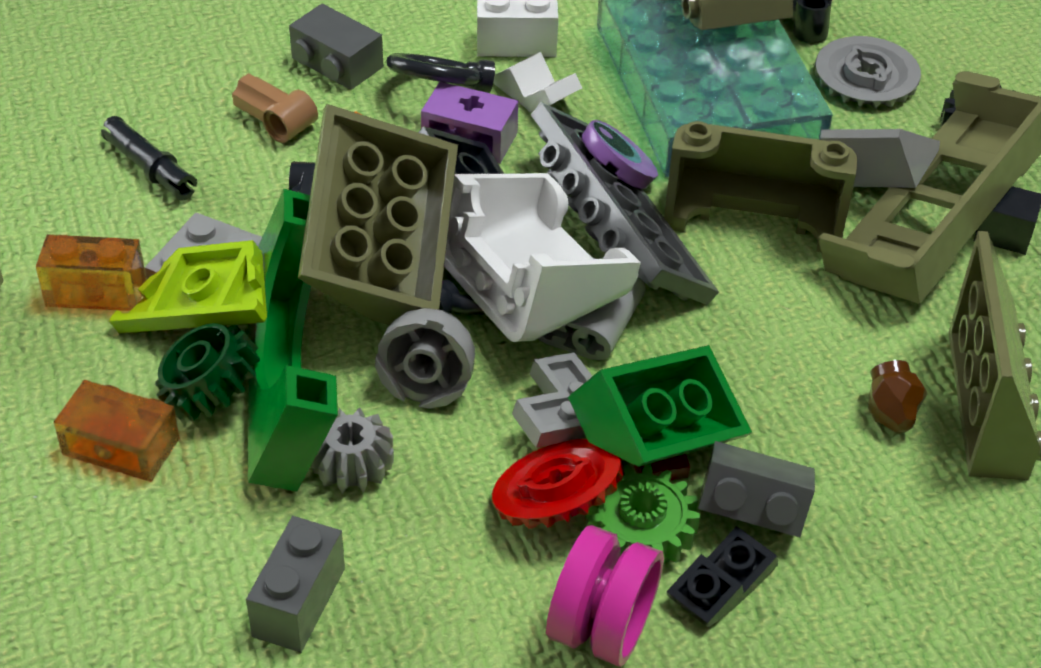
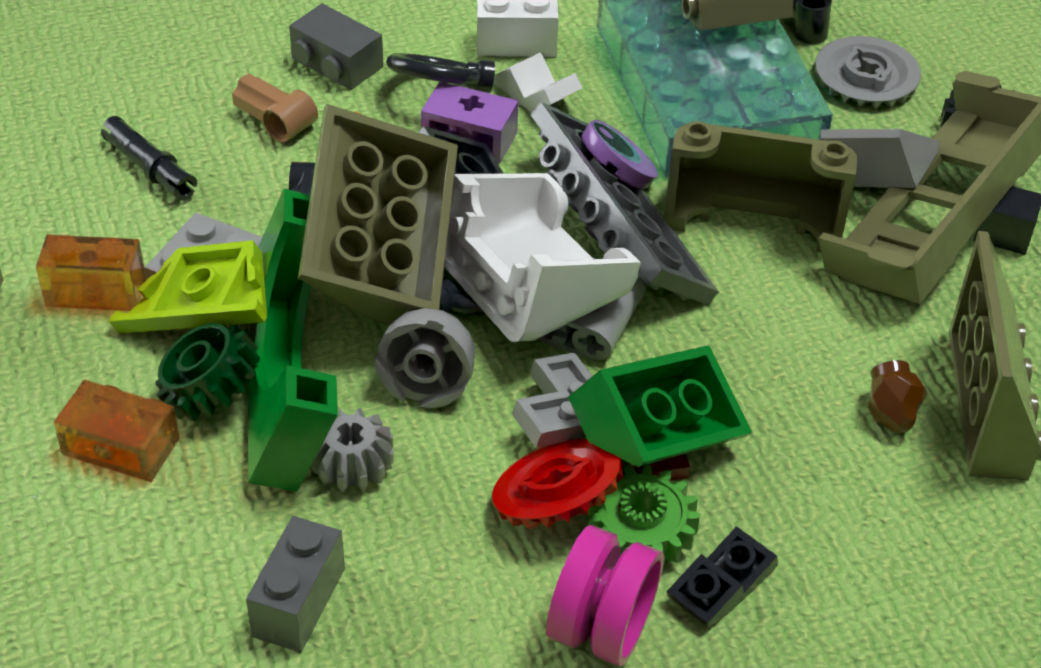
(757, 489): dark grey brick -> none

